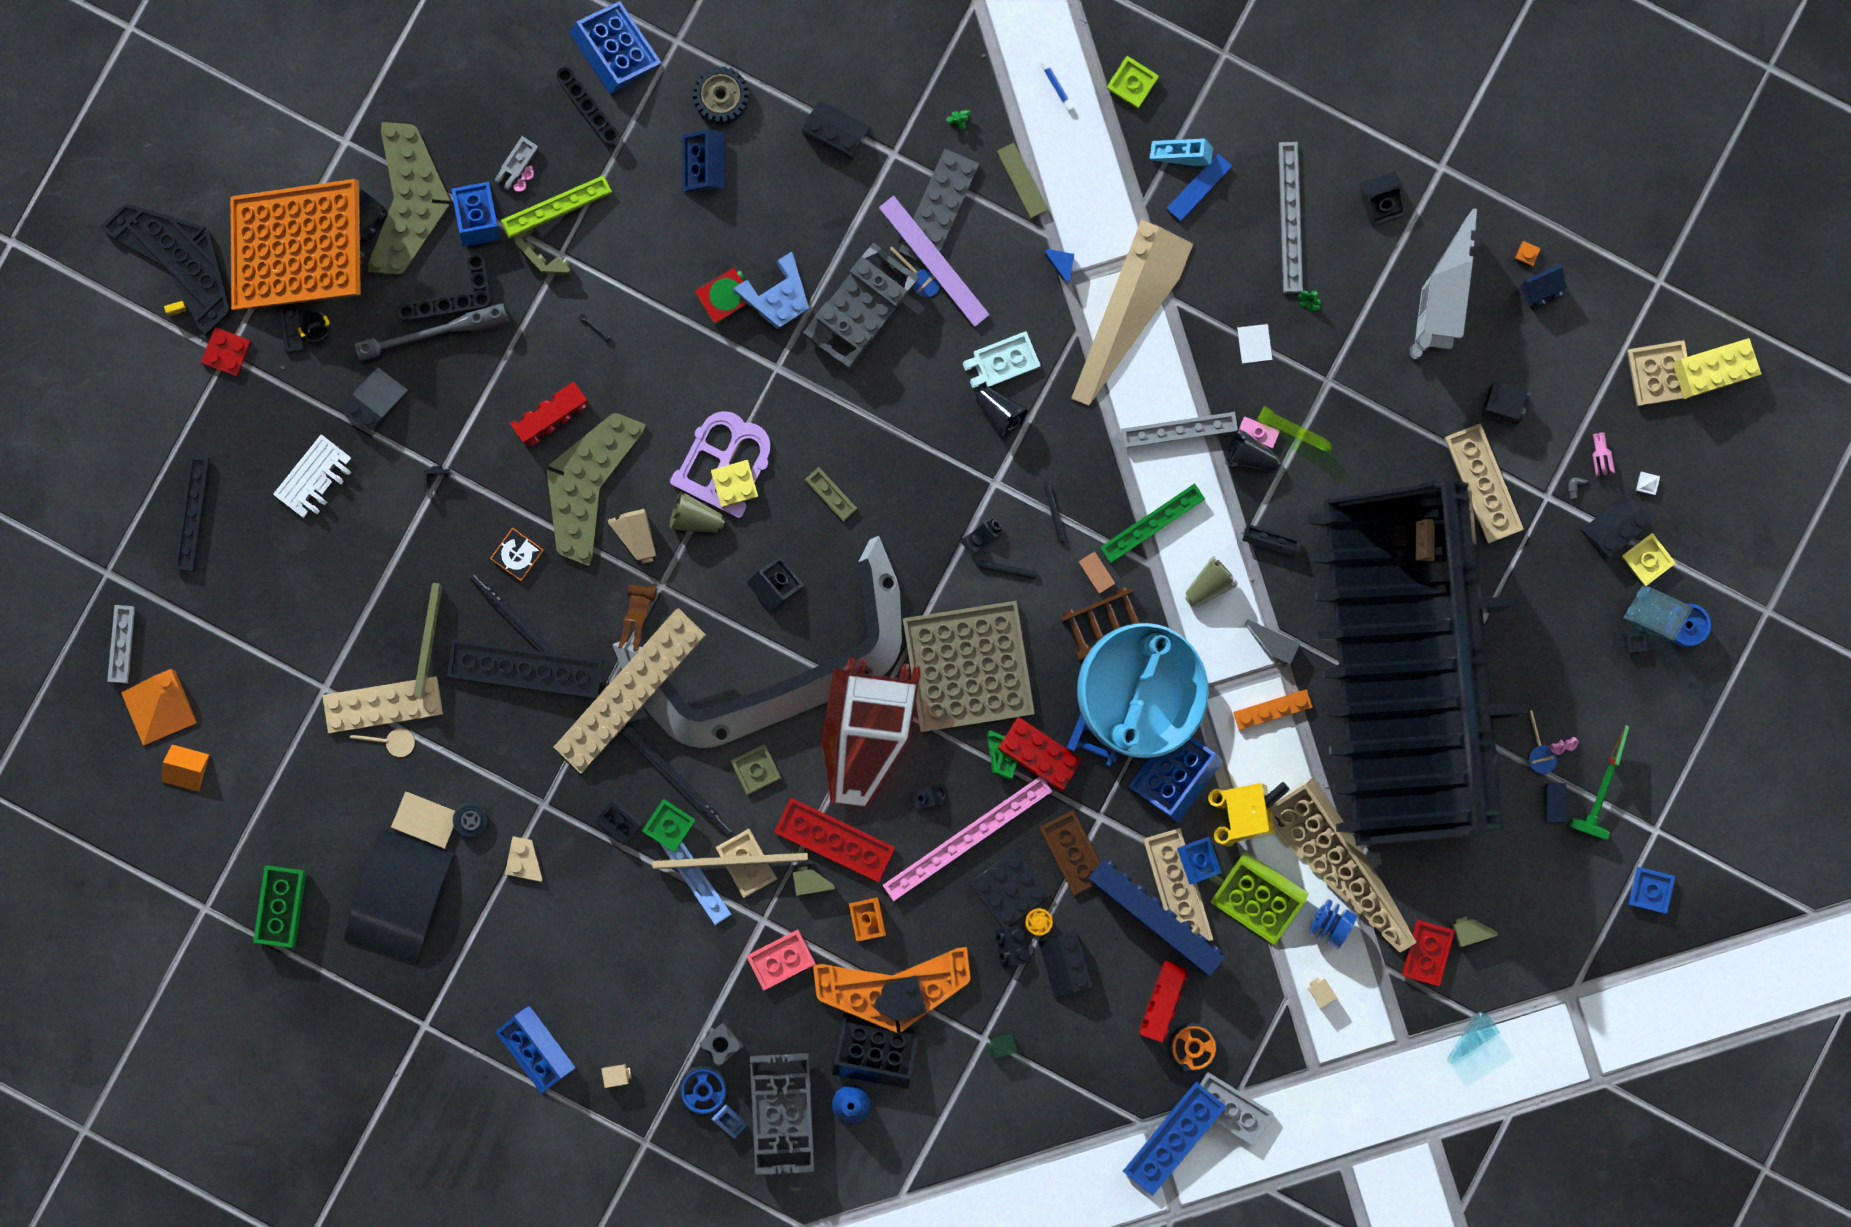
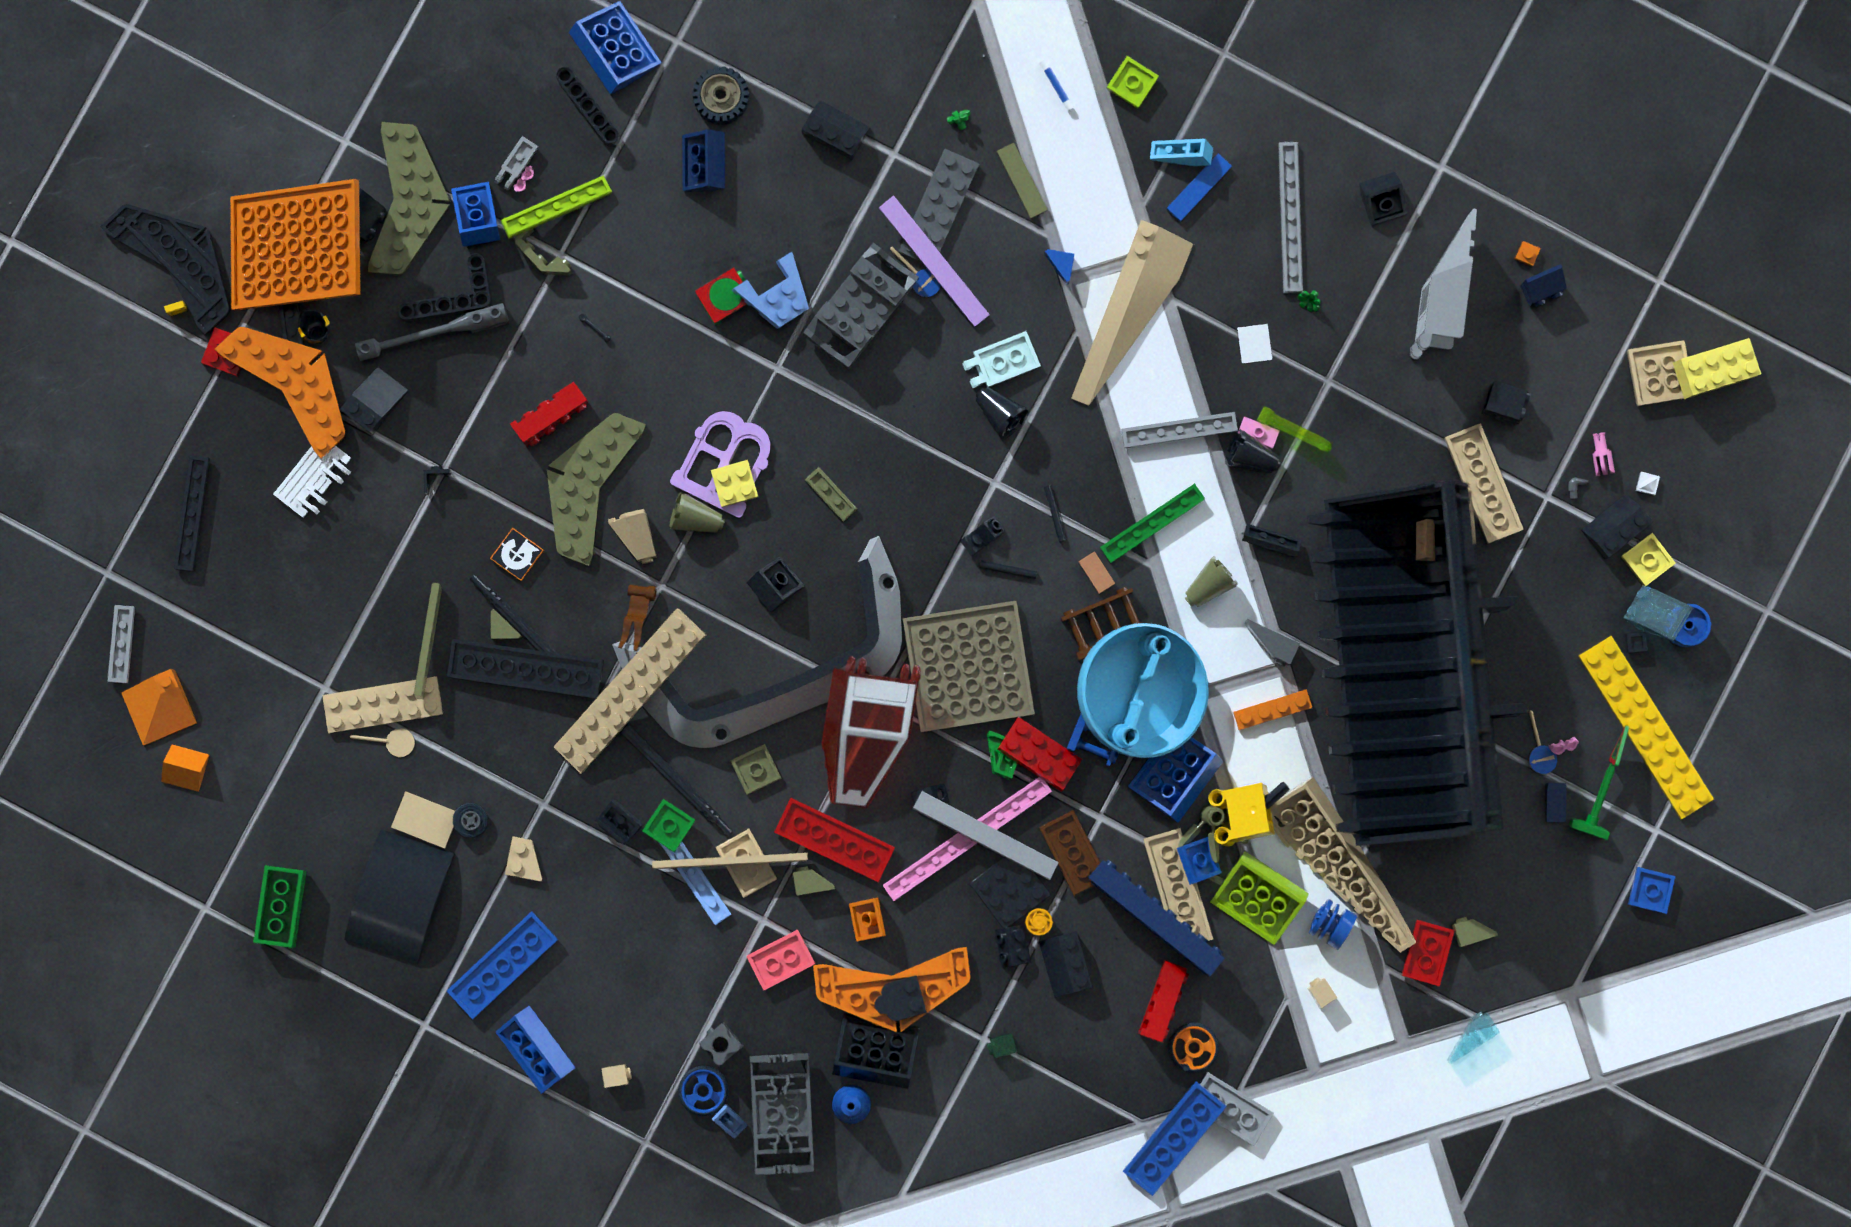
(289, 369): none -> orange wing
(502, 629): none -> olive slope
(502, 965): none -> blue plate
(985, 835): none -> light grey tile
(1212, 816): none -> olive plant
(1646, 727): none -> yellow plate

